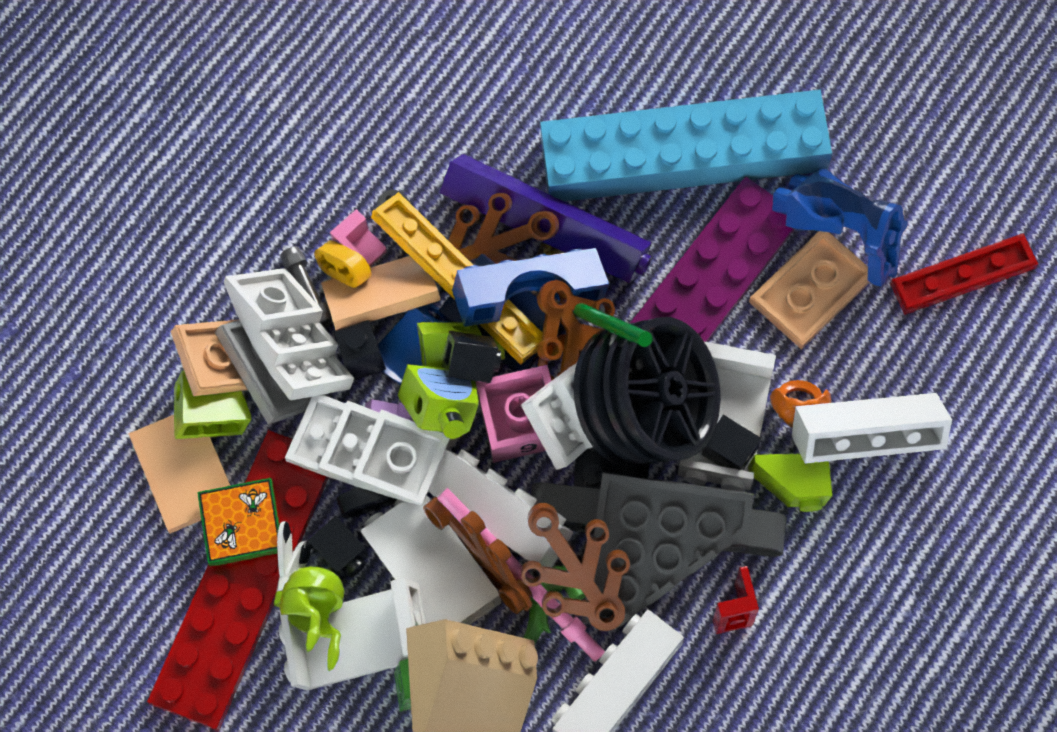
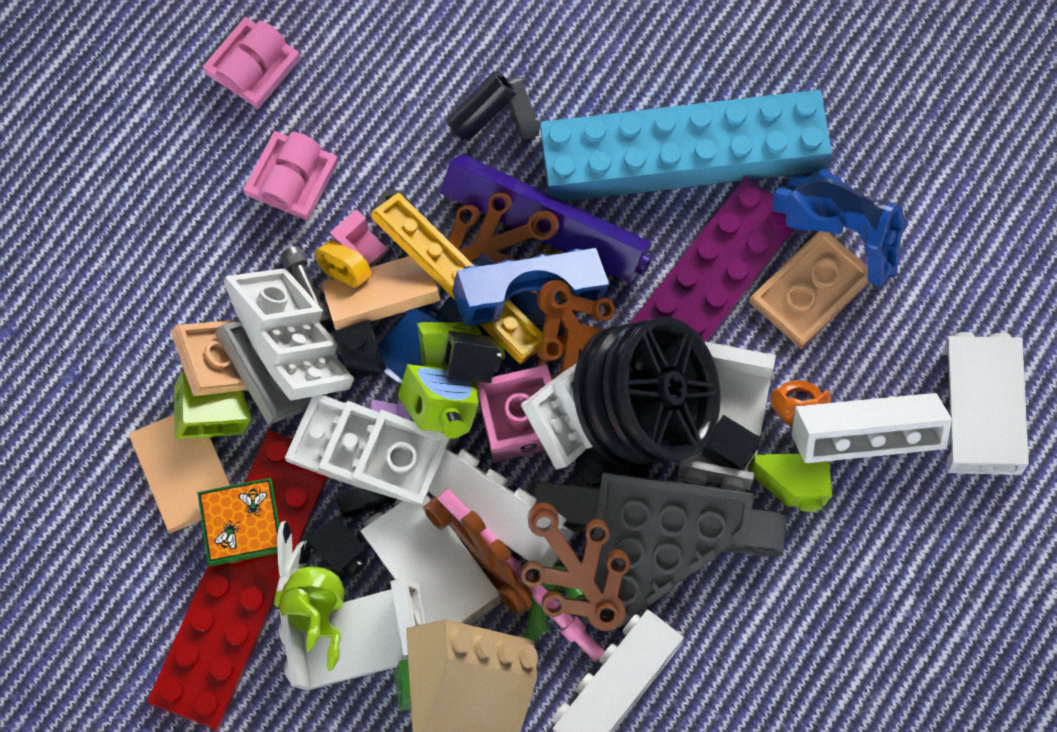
(252, 61): none -> bright pink plate
(291, 174): none -> bright pink plate
(481, 106): none -> black axle
(522, 111): none -> dark grey beam
(613, 324): green bar -> none
(737, 612): red panel -> none
(964, 273): red tile -> none
(987, 404): none -> white panel

